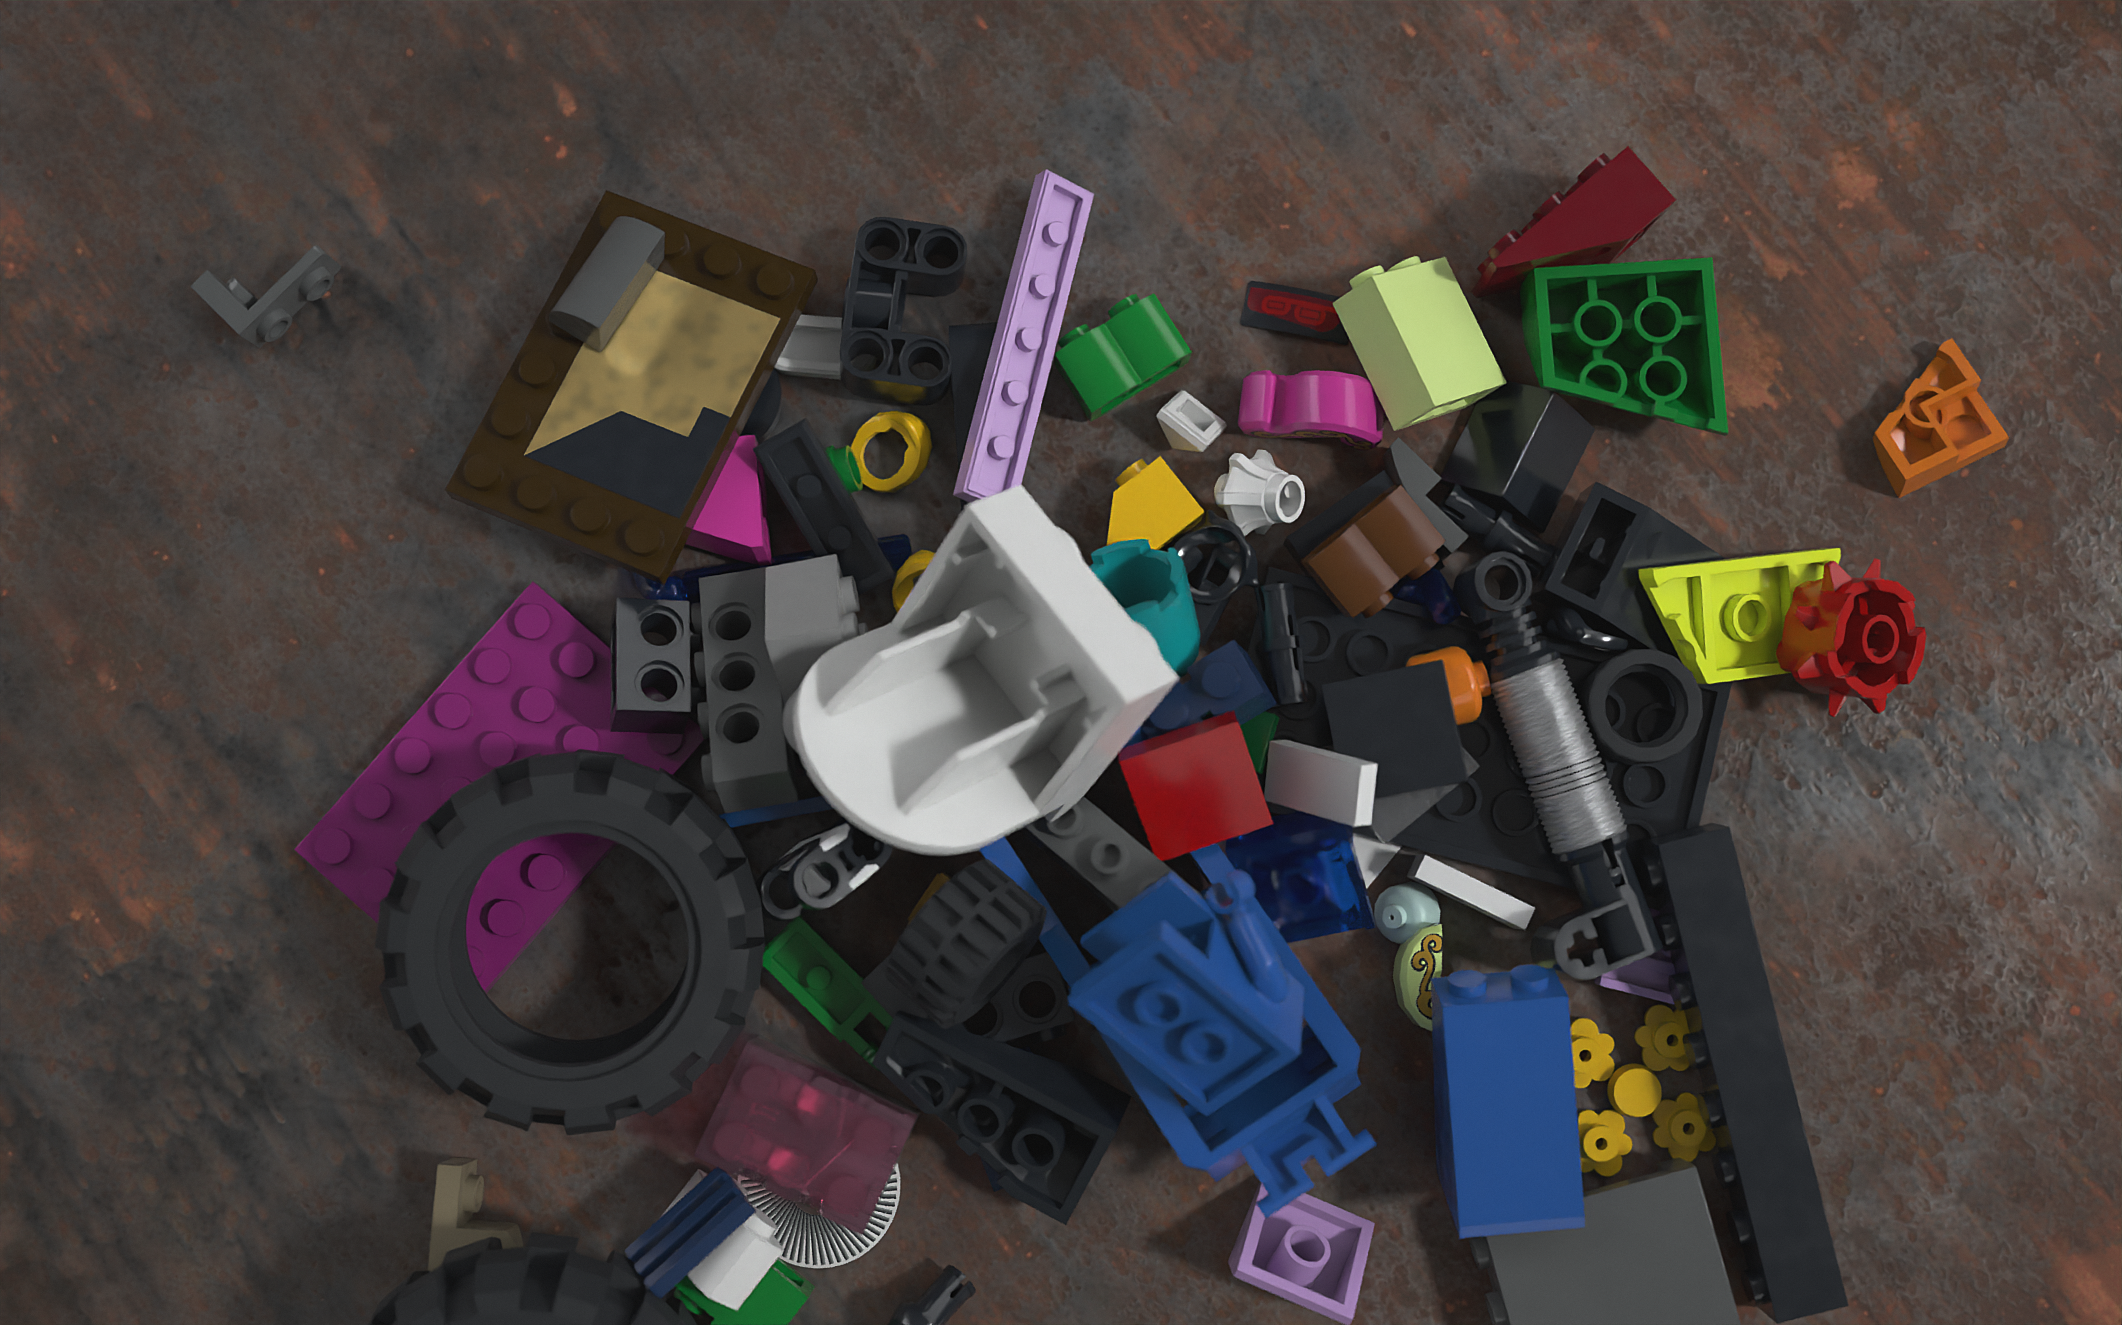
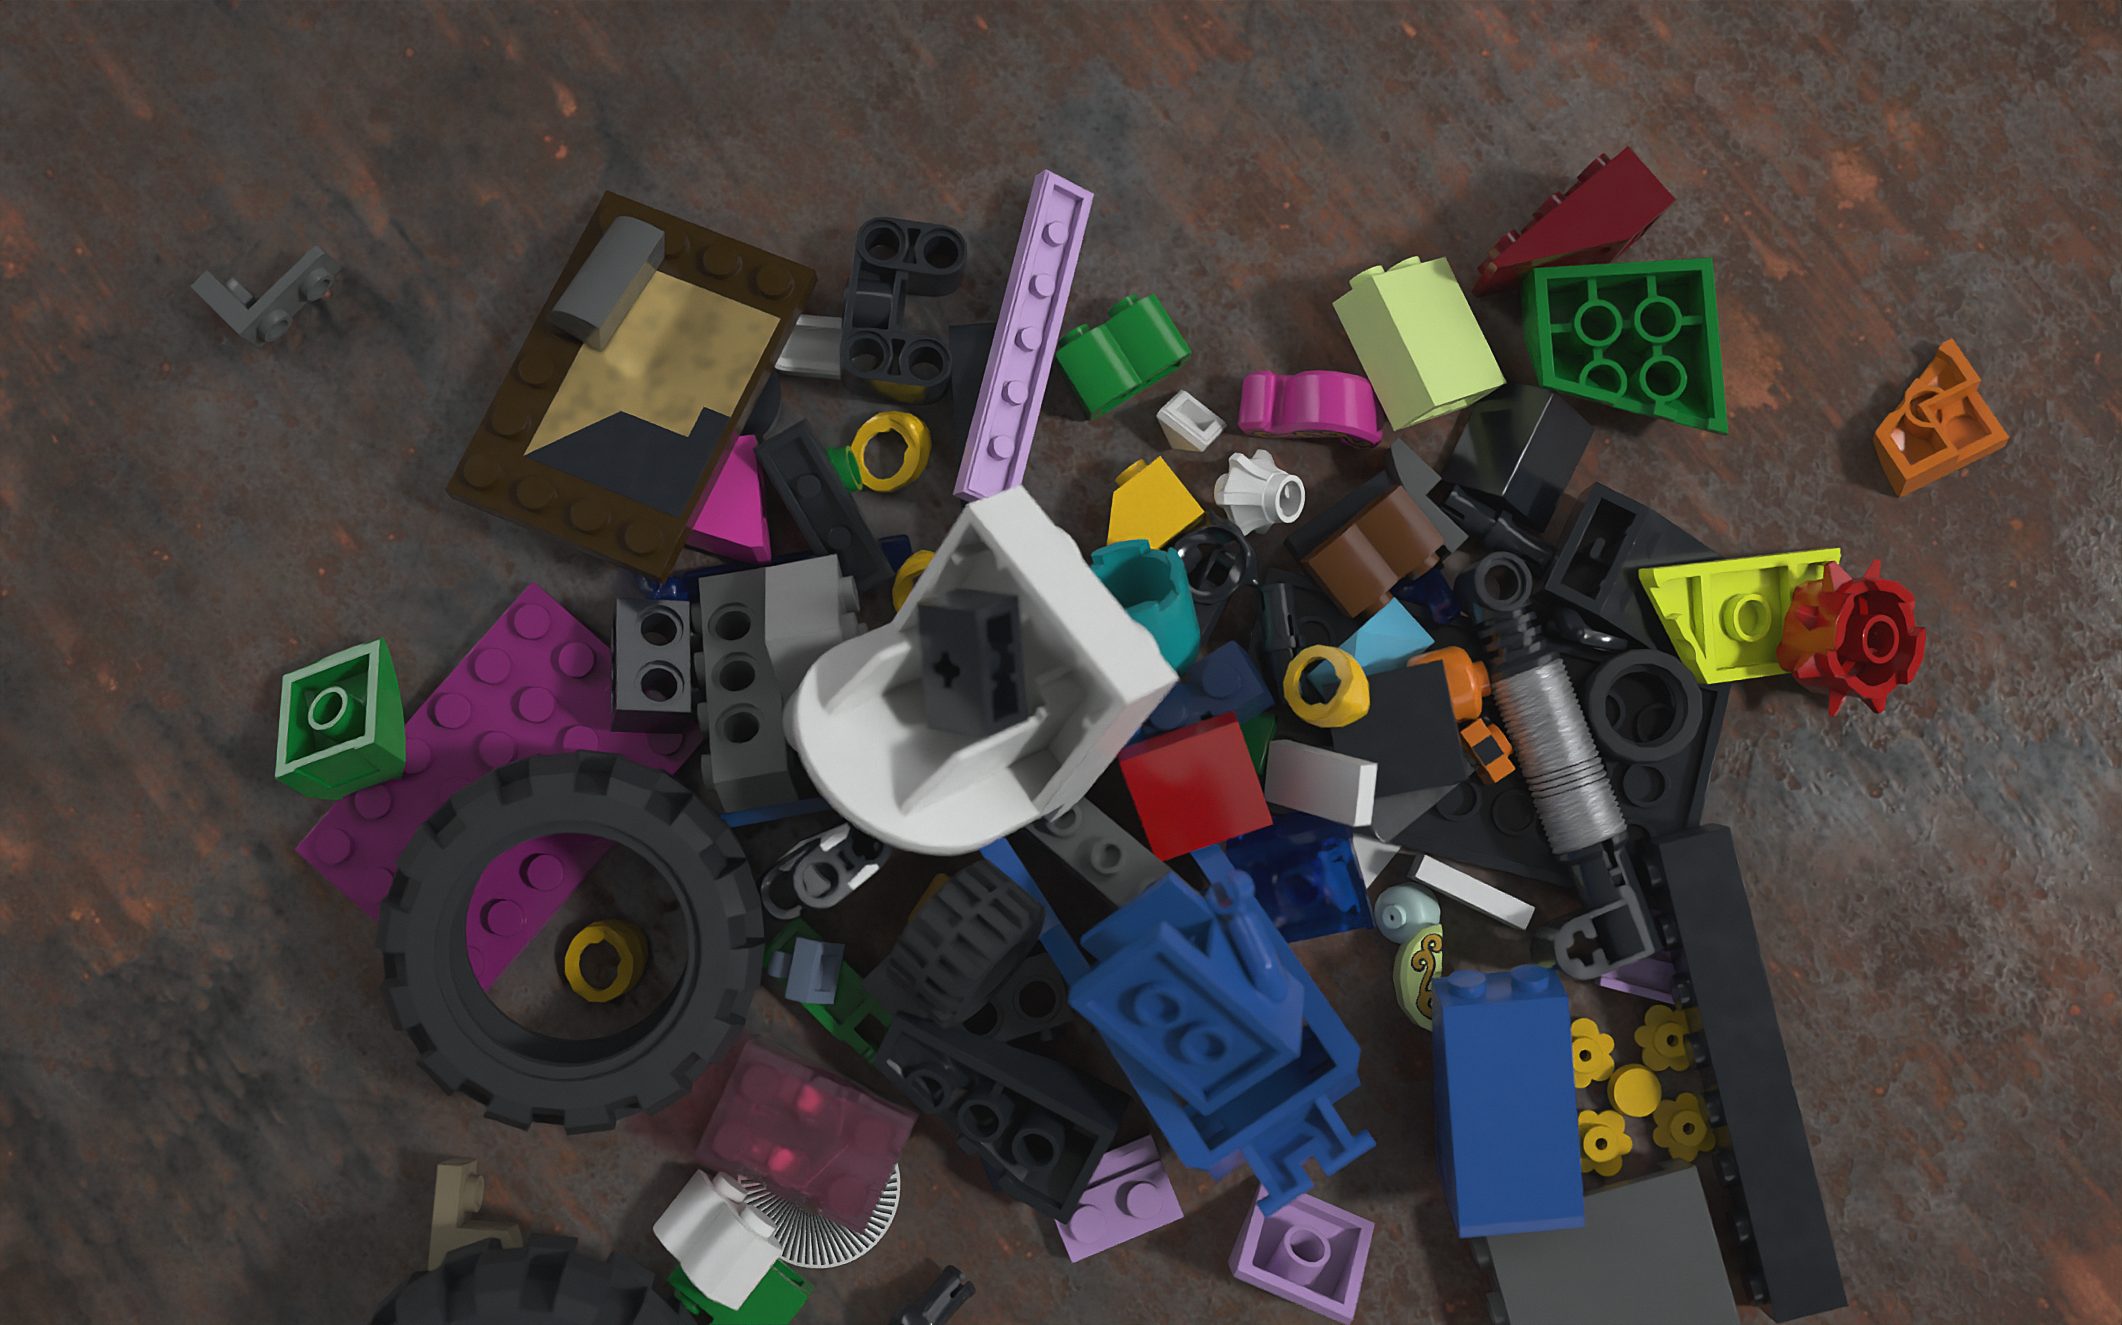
(341, 723): none -> green slope
(631, 946): none -> yellow piece
(686, 1226): dark blue tile -> none
(810, 970): none -> sand blue tile
(972, 662): none -> black brick
(1122, 1200): none -> lavender plate
(1293, 311): sticker -> none
(1352, 695): none -> yellow piece
(1378, 645): none -> medium azure slope
(1489, 749): none -> orange plate

